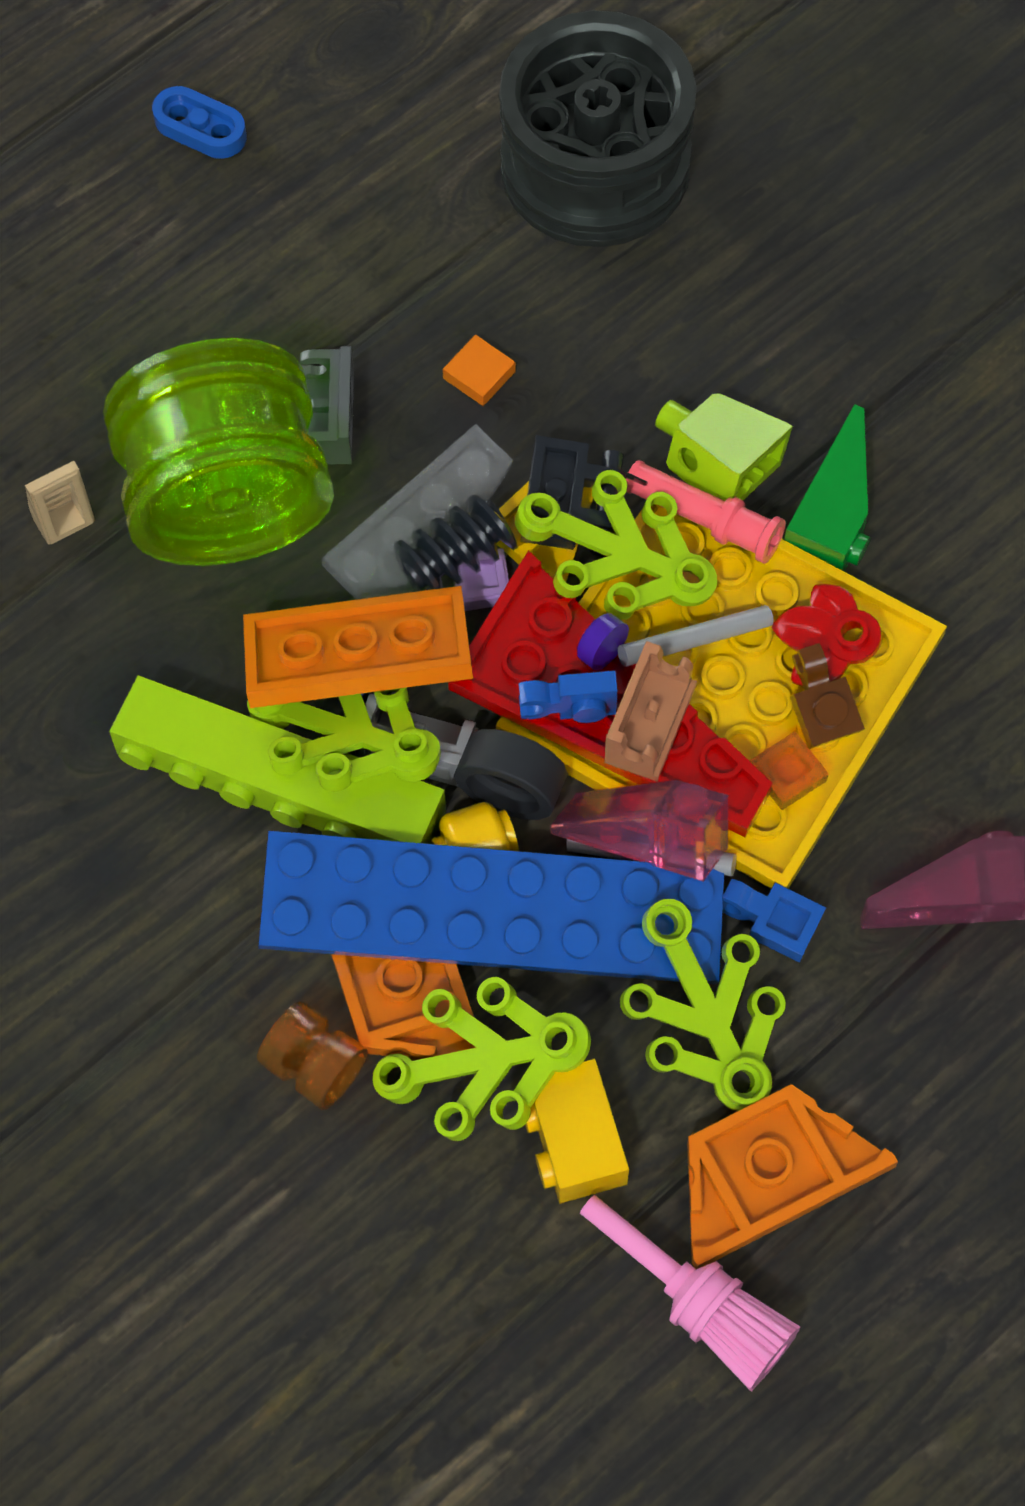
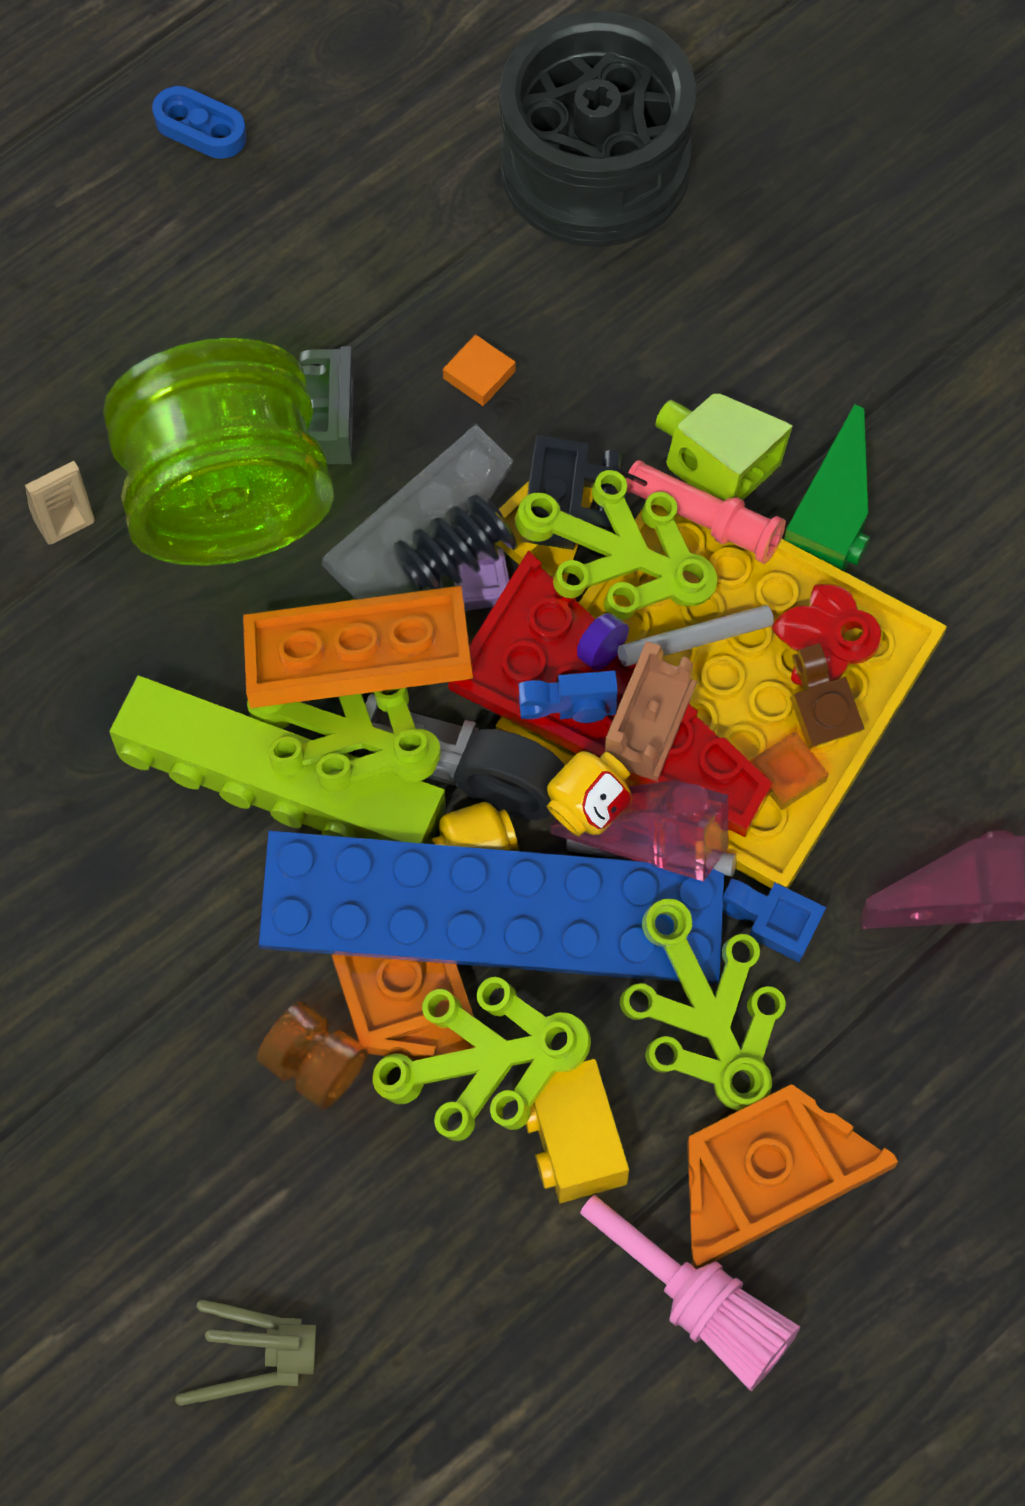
(287, 1345): none -> olive plant
(589, 793): none -> yellow head

